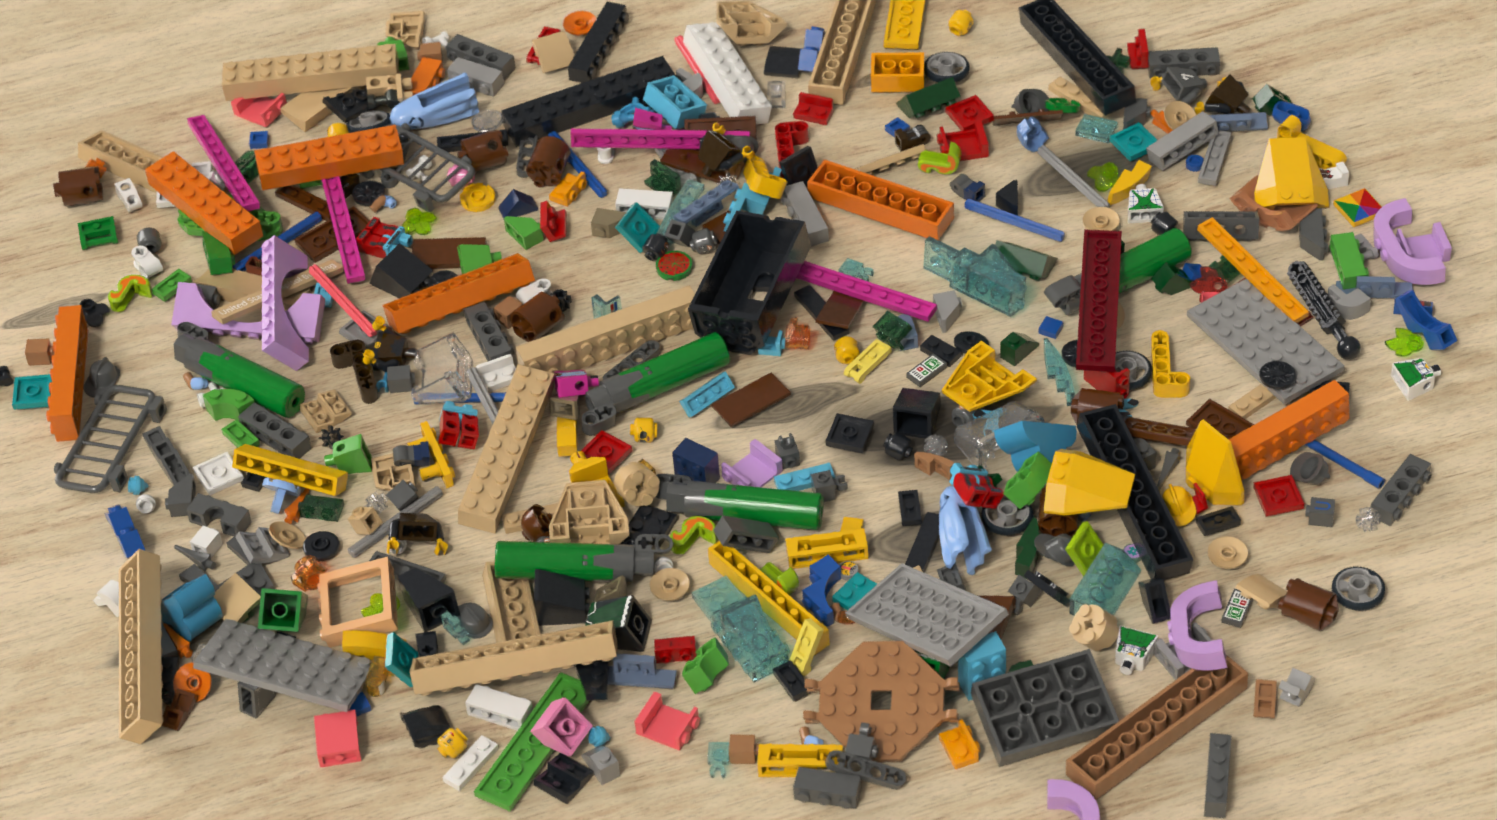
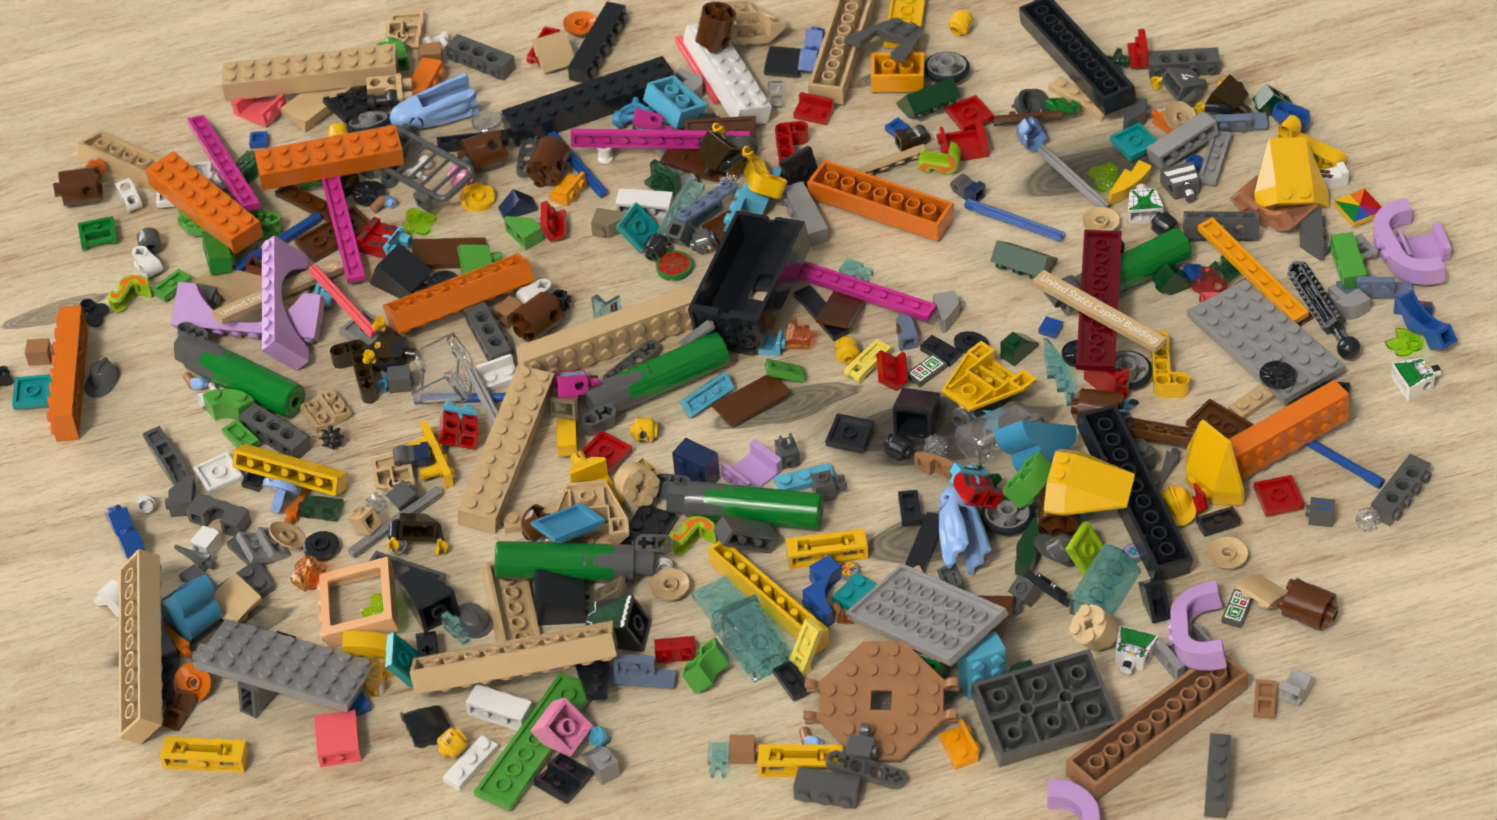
(116, 473): dark grey bar -> none
(136, 485): medium azure plate -> none
(204, 754): none -> yellow brick
(282, 609): green slope -> none
(350, 455): bright green torso -> none
(481, 77): light grey brick -> none
(569, 523): none -> dark azure piece
(666, 723): coral panel -> none
(699, 332): none -> light grey axle
(715, 26): none -> reddish brown cylinder
(784, 370): none -> bright green plate
(785, 580): lime animal -> none
(851, 523): yellow tile -> none
(892, 330): clear green bracket -> none
(892, 369): none -> red bracket
(894, 30): none -> dark grey wing
(982, 277): clear light blue wedge -> none
(1008, 198): black slope -> none
(1096, 128): clear light blue plate -> none
(1099, 311): none -> tan tile
(1180, 181): none -> dark grey torso
(1309, 468): dark grey piece -> none
(1358, 588): light grey wheel -> none

